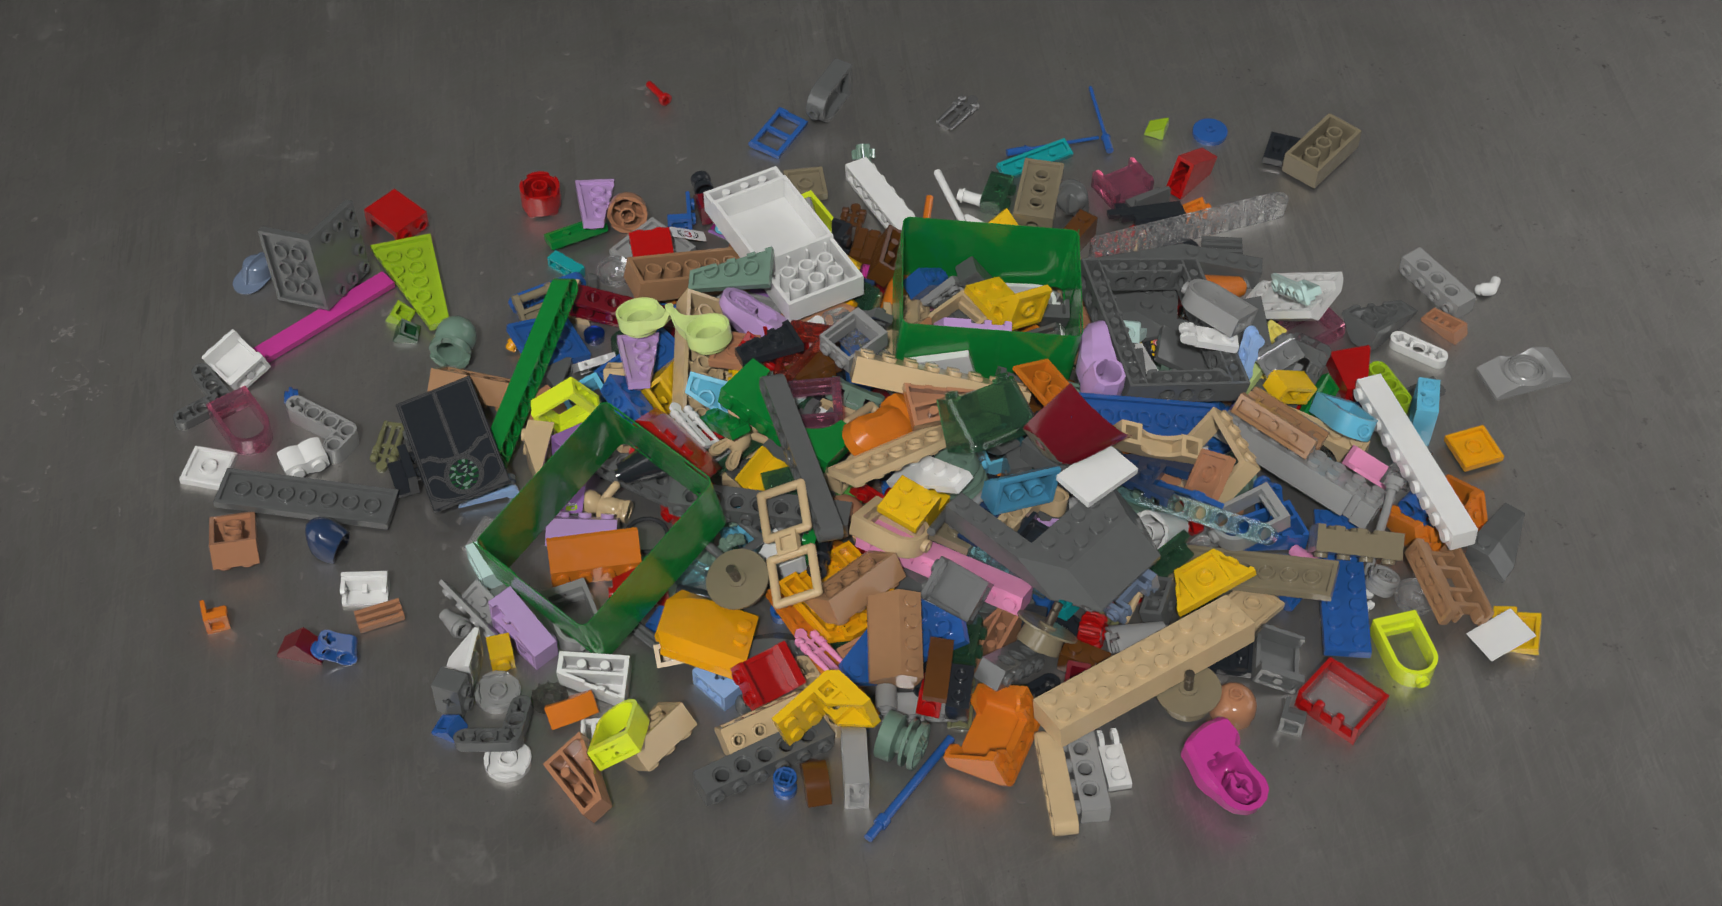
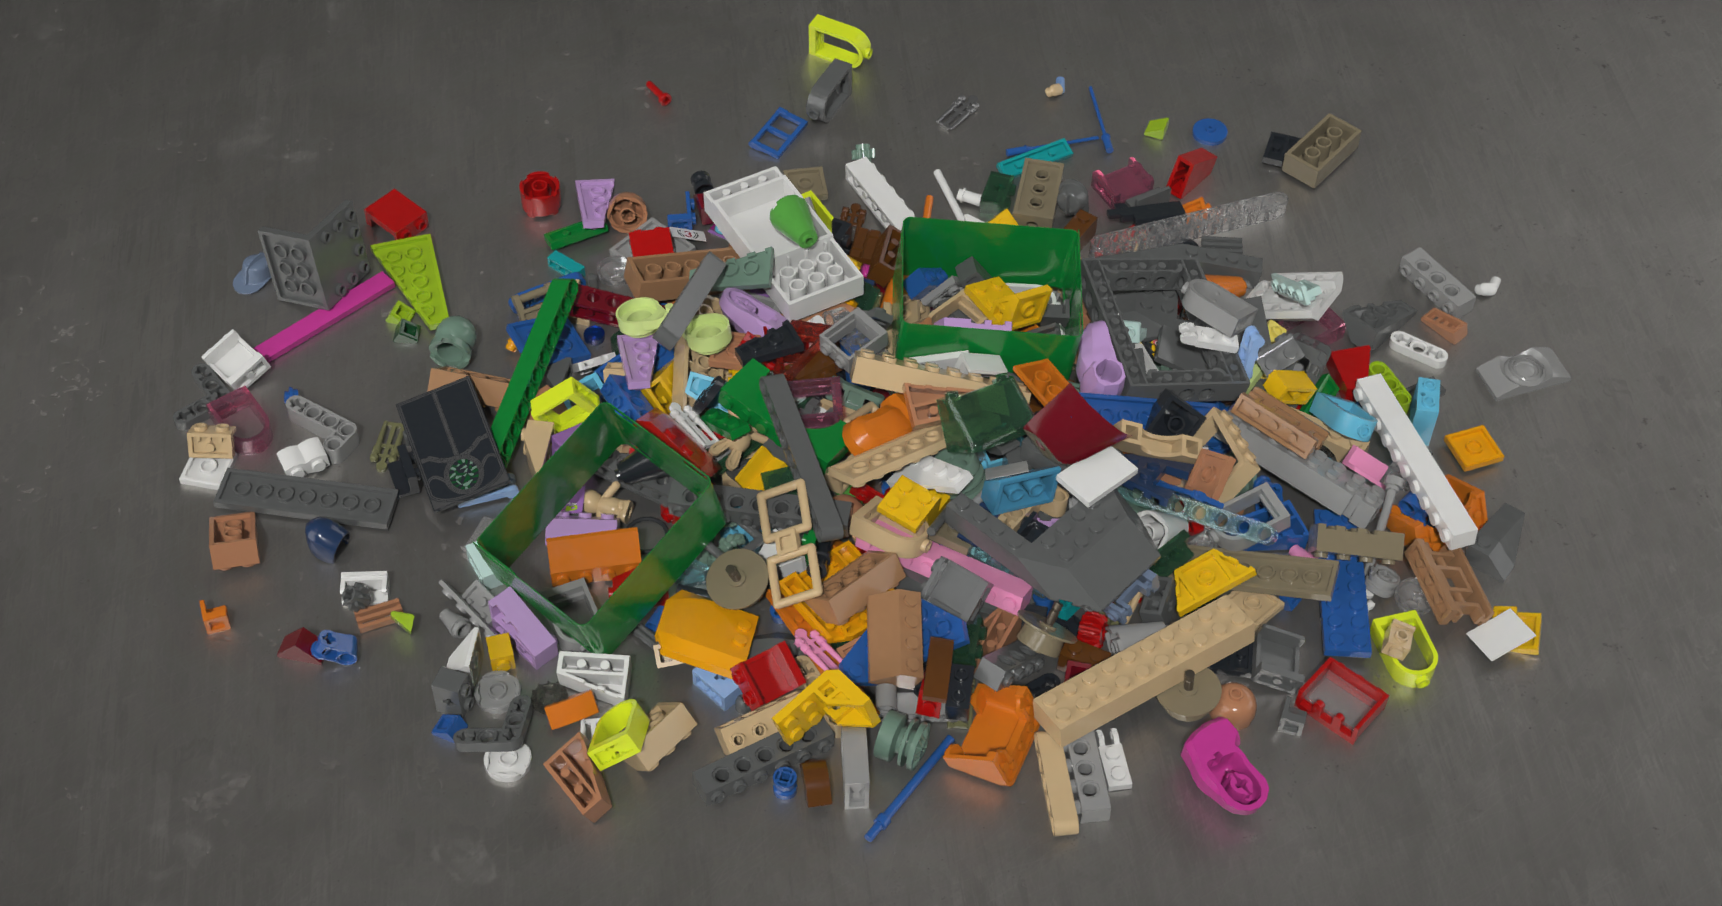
(211, 441): none -> tan bracket
(356, 597): none -> dark grey gear
(404, 620): none -> lime slope
(689, 301): none -> dark grey beam
(708, 394): none -> black tile
(794, 220): none -> bright green cone
(823, 25): none -> neon yellow window
(984, 364): none -> white panel
(1006, 470): none -> white sticker
(1056, 89): none -> tan arm
(1173, 416): none -> black slope
(1398, 639): none -> tan brick

